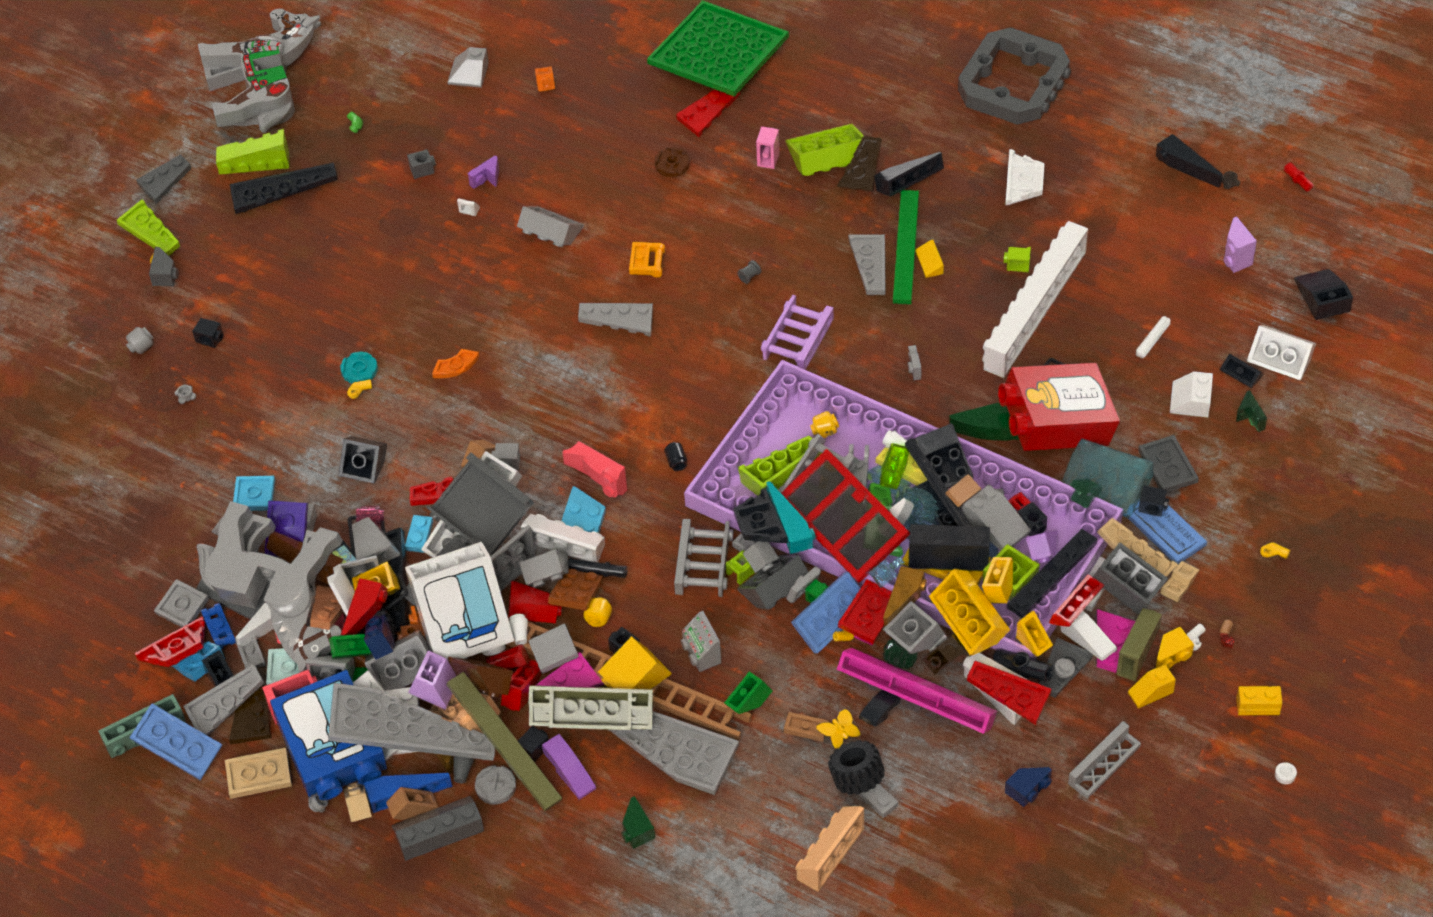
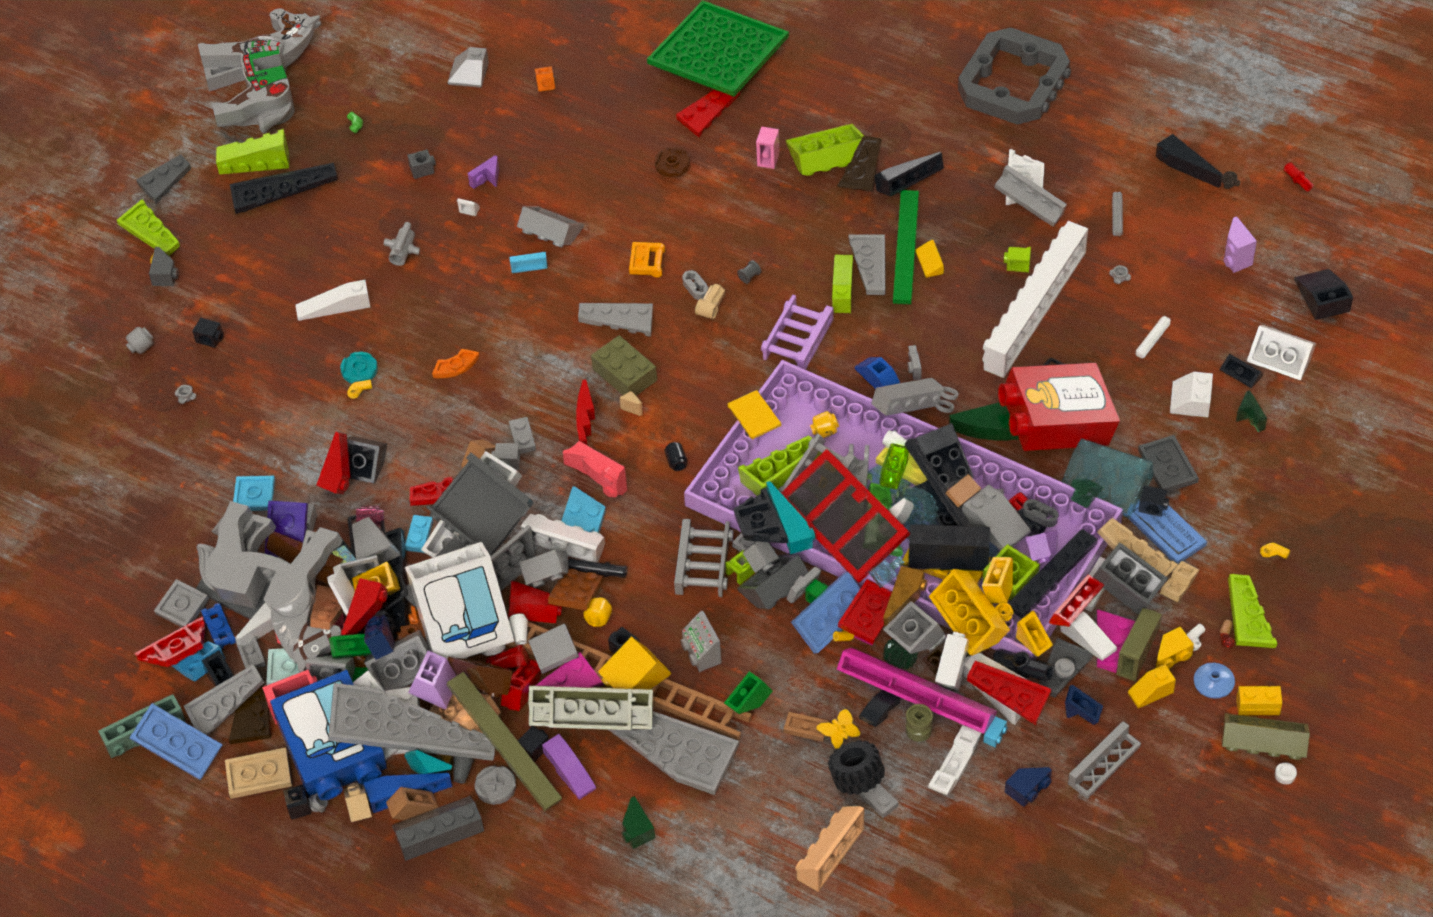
(296, 802): none -> black slope
(336, 470): none -> red slope
(338, 300): none -> white slope
(402, 245): none -> light grey pin
(424, 763): none -> teal slope
(522, 434): none -> light grey plate
(528, 262): none -> medium azure tile
(584, 413): none -> red slope
(624, 367): none -> olive brick
(630, 403): none -> tan slope
(692, 287): none -> light grey beam
(709, 304): none -> tan piece
(754, 414): none -> yellow piece
(842, 284): none -> lime slope
(877, 372): none -> blue slope
(913, 396): none -> light grey hinge
(919, 722): none -> olive wheel
(952, 661): none -> white slope
(956, 761): none -> white slope
(995, 731): none -> medium azure piece
(1004, 608): none -> yellow plate
(1030, 196): none -> light grey fence
(1040, 513): none -> dark grey beam
(1080, 703): none -> dark blue slope
(1117, 212): none -> light grey axle
(1120, 274): none -> light grey plate
(1211, 686): none -> medium blue dish
(1248, 615): none -> lime wing
(1265, 735): none -> olive slope

